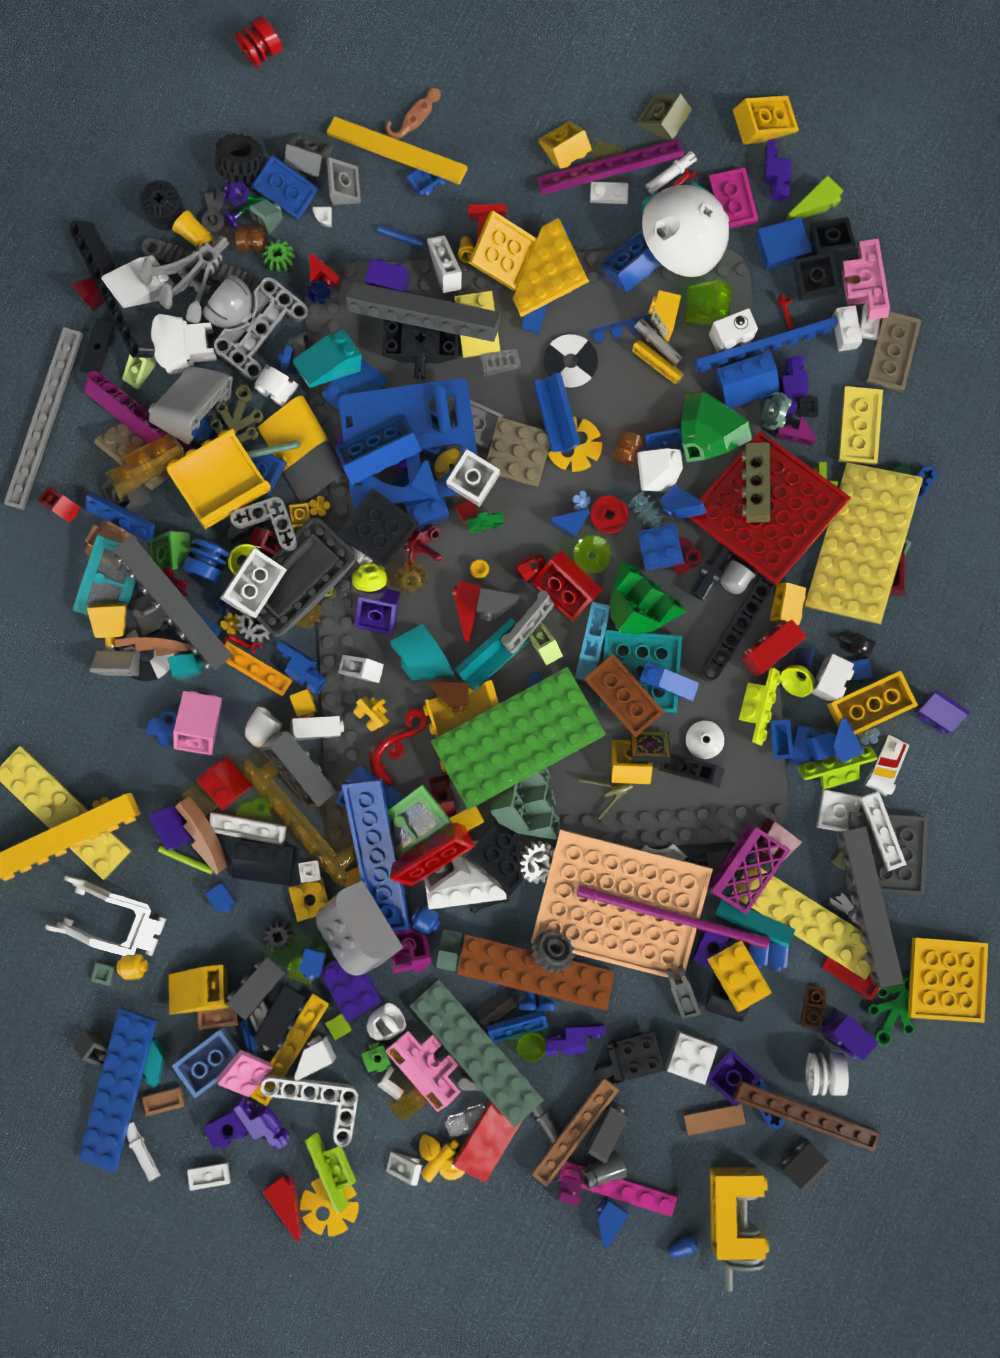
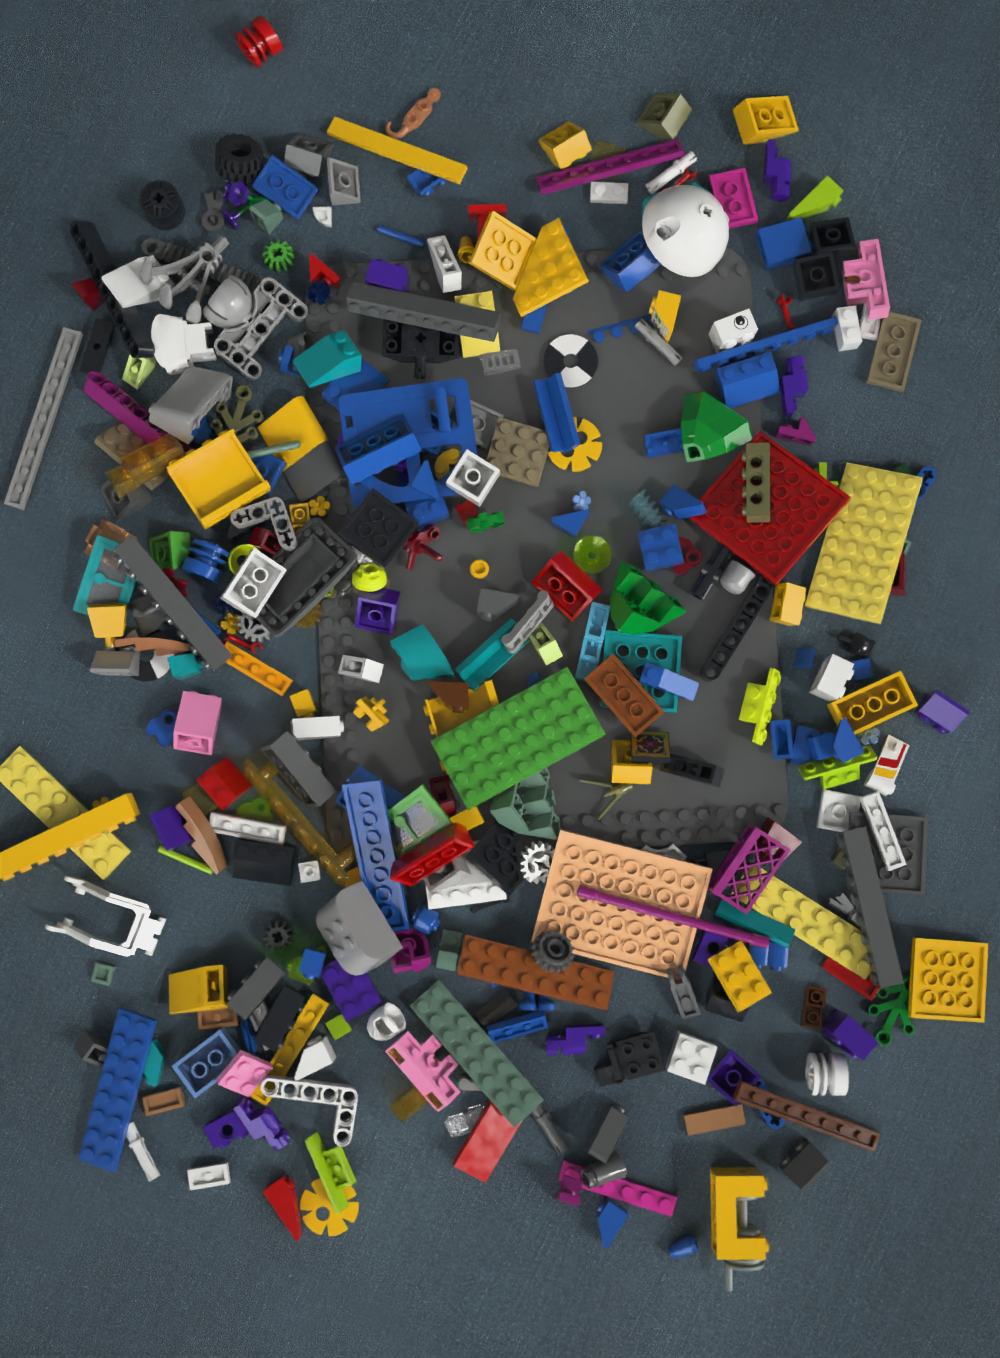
(59, 504): red slope -> none
(119, 516): blue plate -> none
(132, 966): yellow head -> none
(192, 230): yellow plant -> none
(221, 898): blue brick -> none
(250, 239): clear orange wheel -> none
(261, 726): white piece -> none
(276, 385): white brick -> none
(298, 894): yellow piece -> none
(302, 668): blue plate -> none
(370, 1059): bright green brick -> none
(388, 1086): white tile -> none
(393, 740): red plant -> none
(404, 1167): white slope -> none
(412, 570): clear yellow gear -> none
(439, 1159): yellow plant -> none
(466, 601): red slope -> none
(530, 566): red rock -> none
(531, 1046): clear neon green hair -> none
(574, 1132): medium nougat tile -> none
(617, 522): red plate -> none
(628, 446): clear orange wheel -> none
(657, 362): yellow slope -> none
(659, 469): white slope -> none
(697, 746): white dish -> none
(708, 302): clear neon green slope -> none
(773, 647): red brick -> none
(775, 411): sand green plate -> none
(794, 684): neon yellow piece -> none
(808, 406): black tile -> none
(860, 425): light yellow plate -> none

